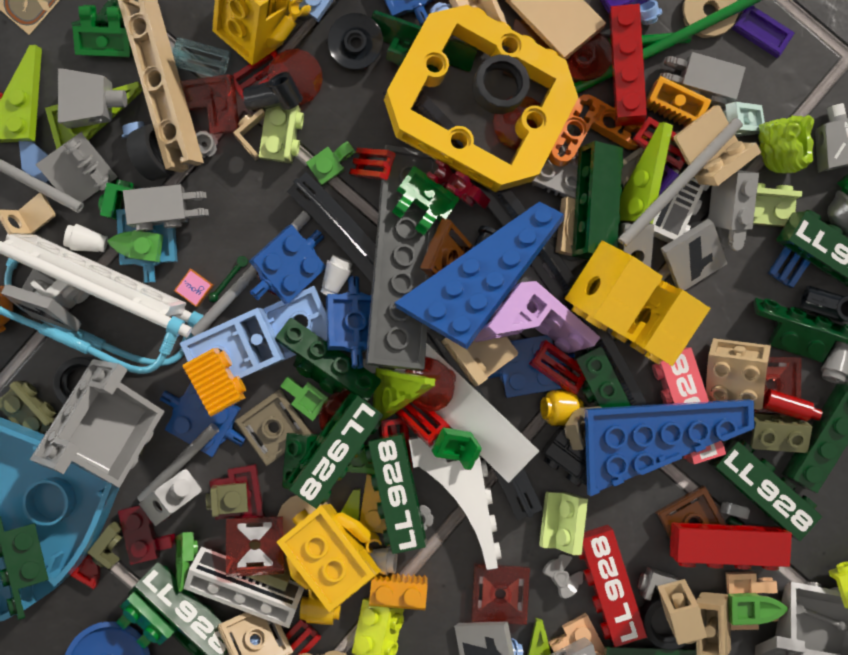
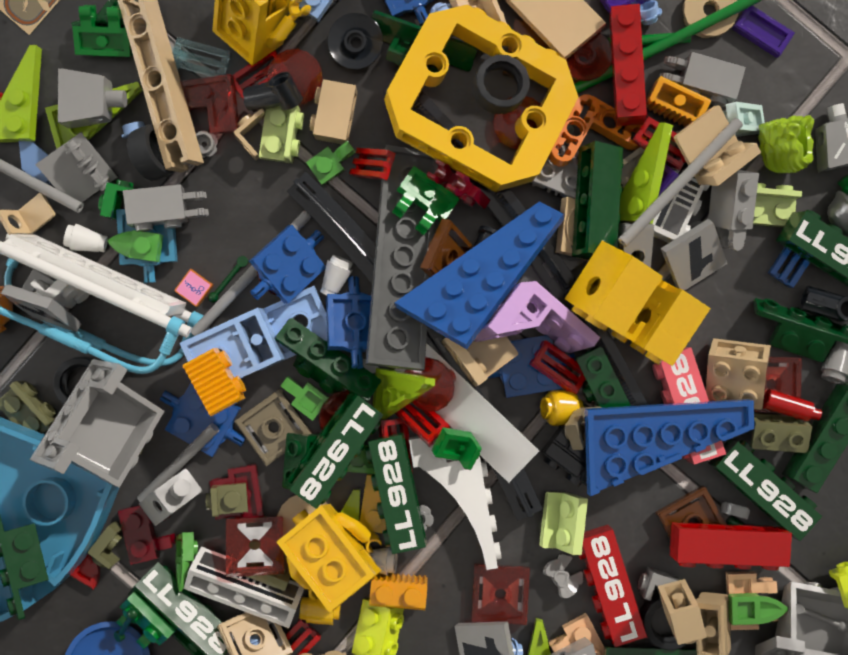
(131, 614): none -> dark green hinge
(334, 111): none -> tan brick

